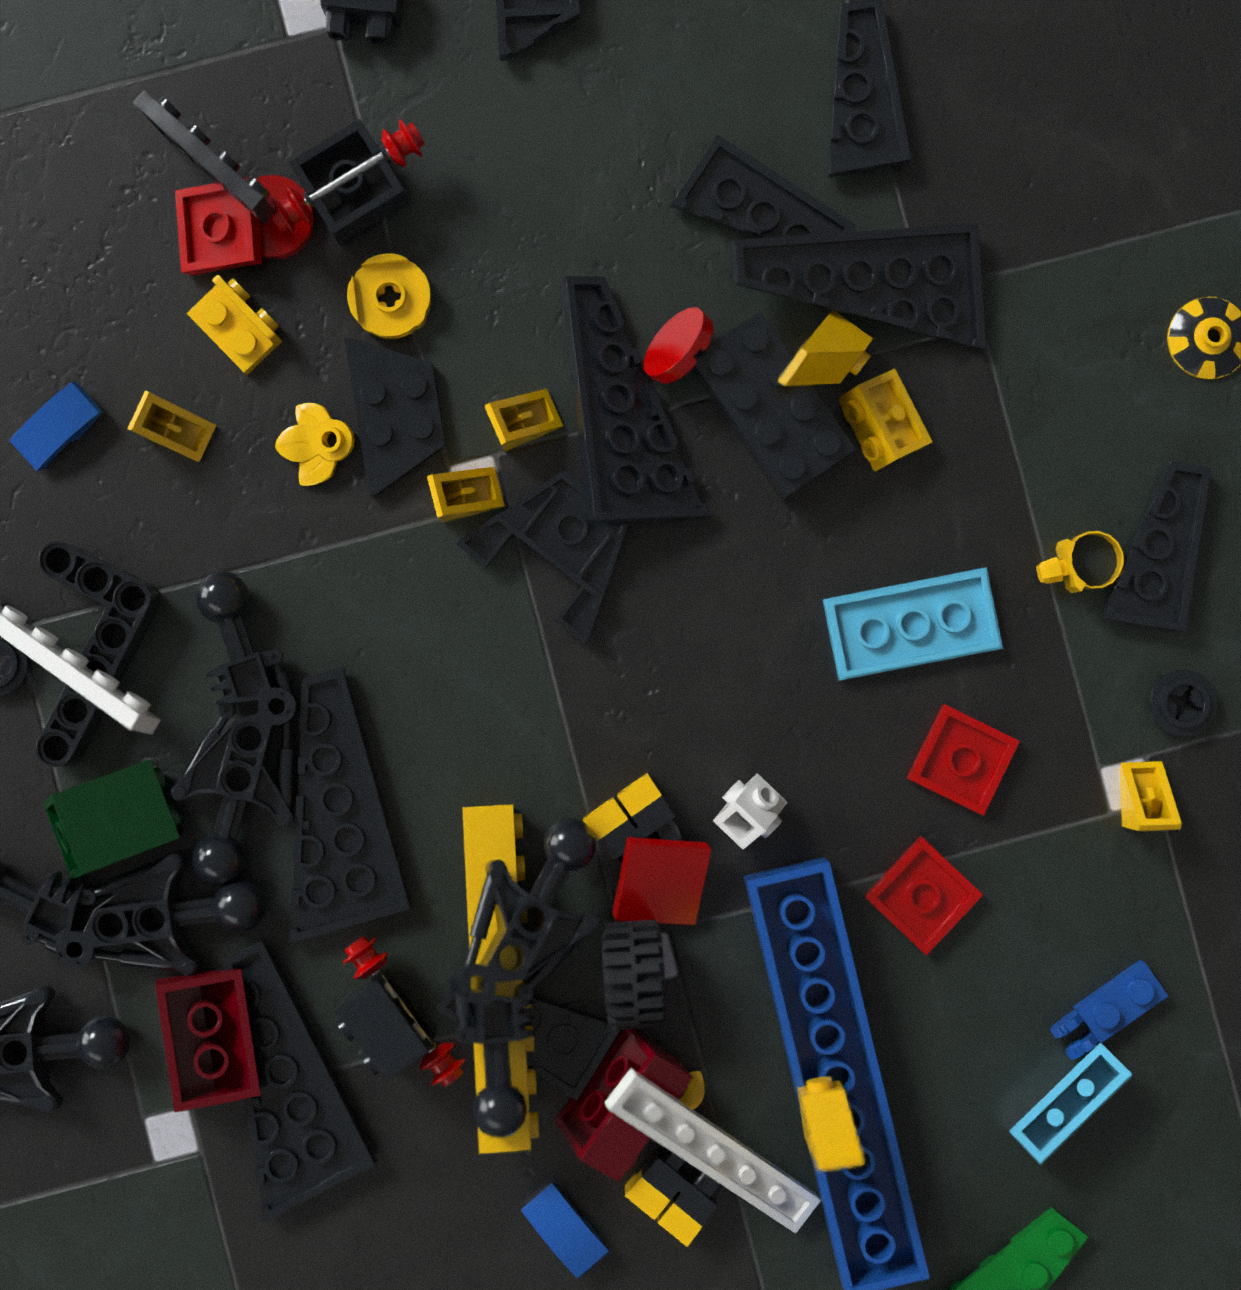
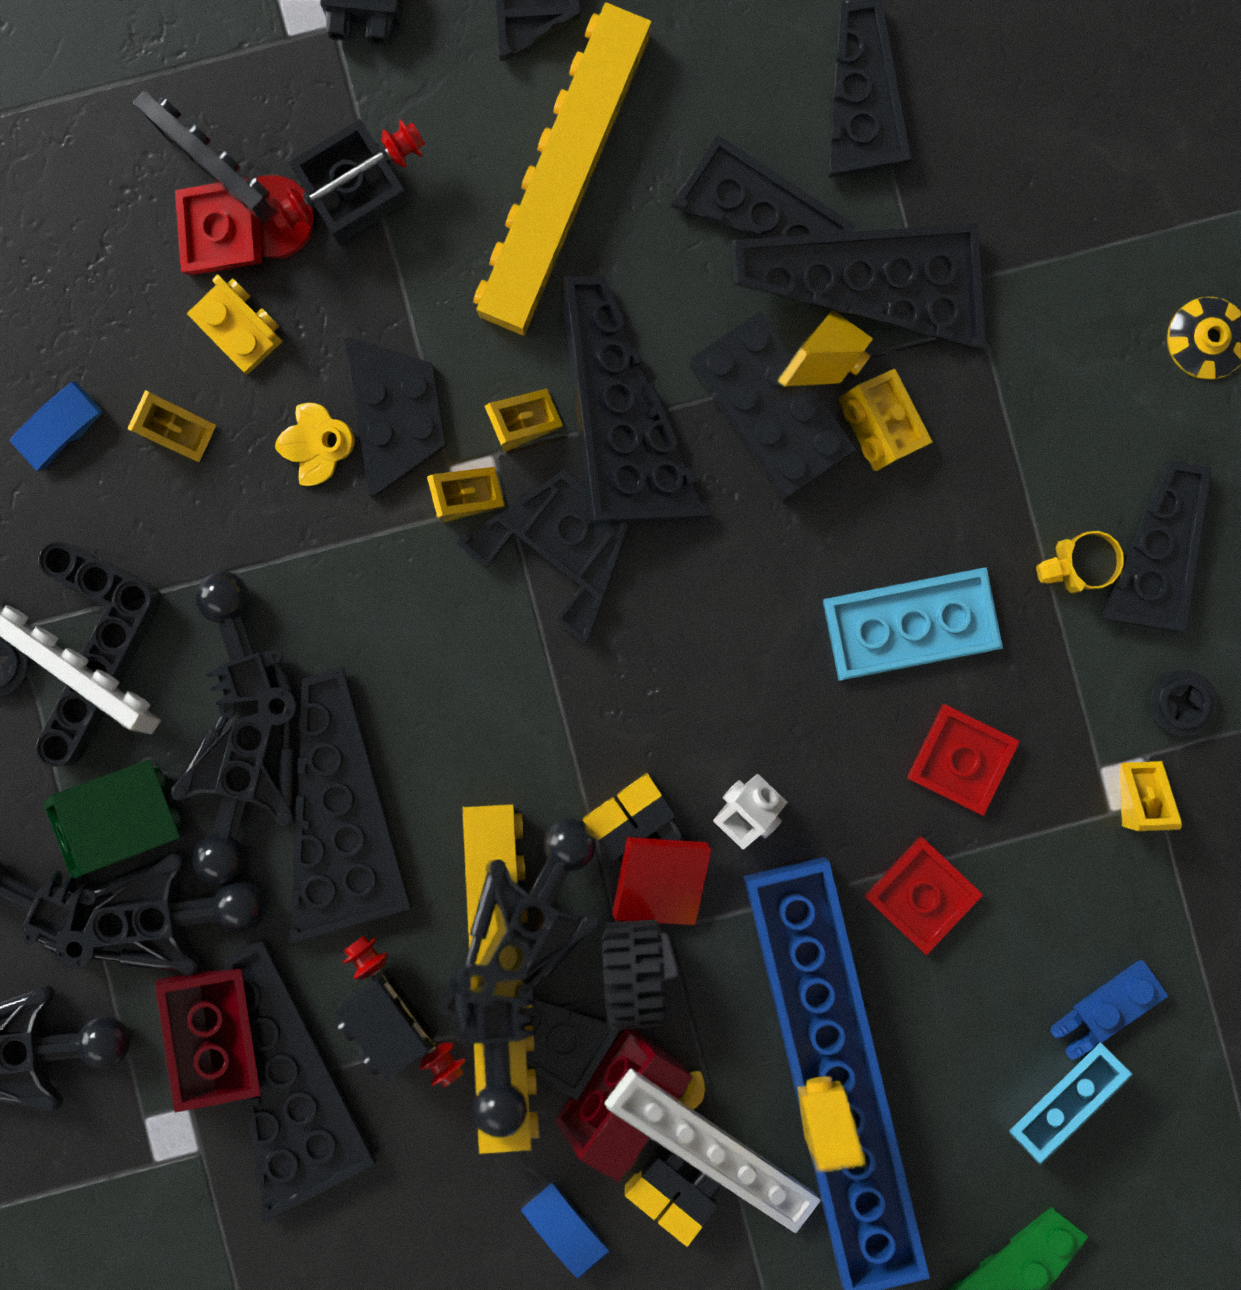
(370, 282): yellow plate -> none
(564, 168): none -> yellow brick
(676, 344): red tile -> none

